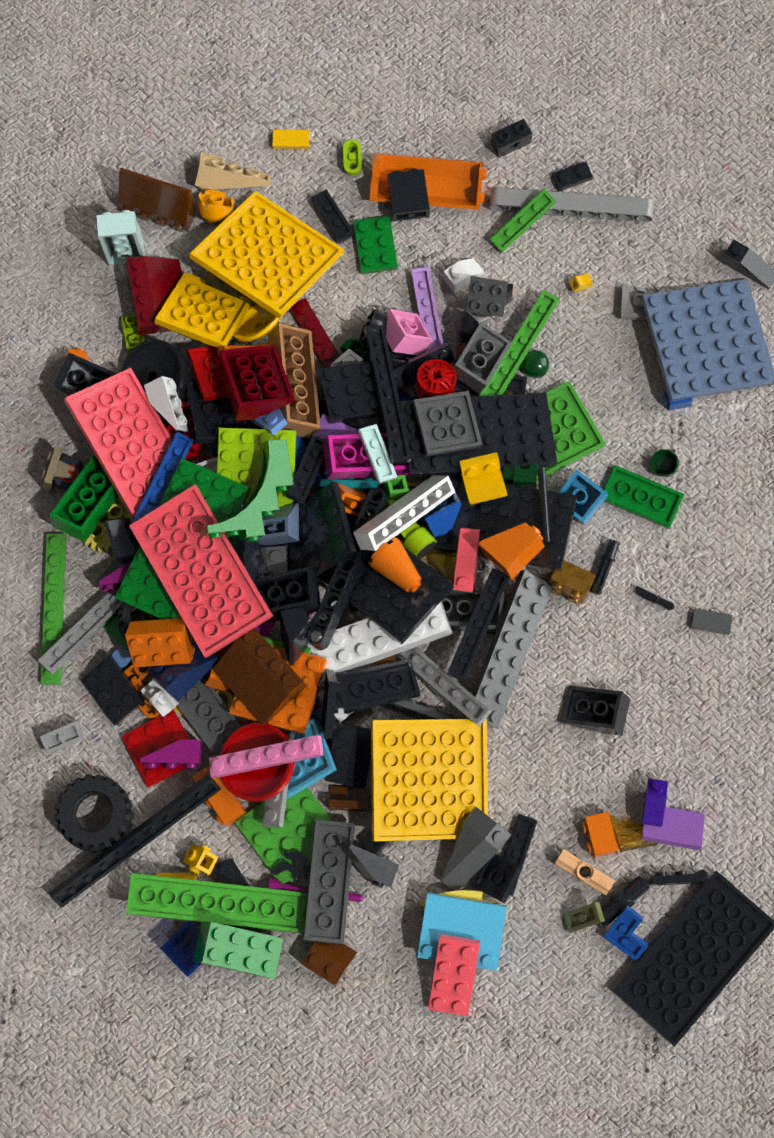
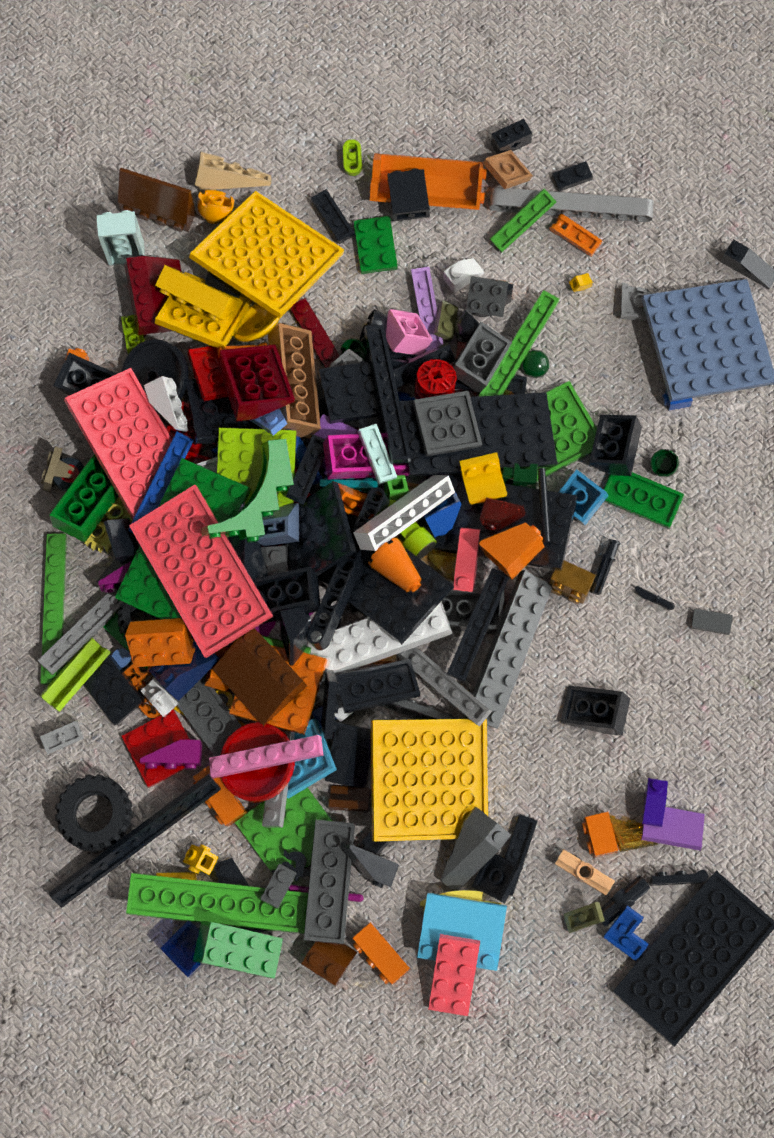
(74, 674): none -> lime fence
(195, 292): none -> yellow slope
(278, 886): none -> dark grey plate
(290, 139): yellow tile -> none
(380, 954): none -> orange brick
(445, 320): none -> olive plate
(500, 514): none -> clear red slope
(507, 169): none -> medium nougat plate
(576, 235): none -> orange plate
(616, 444): none -> black slope

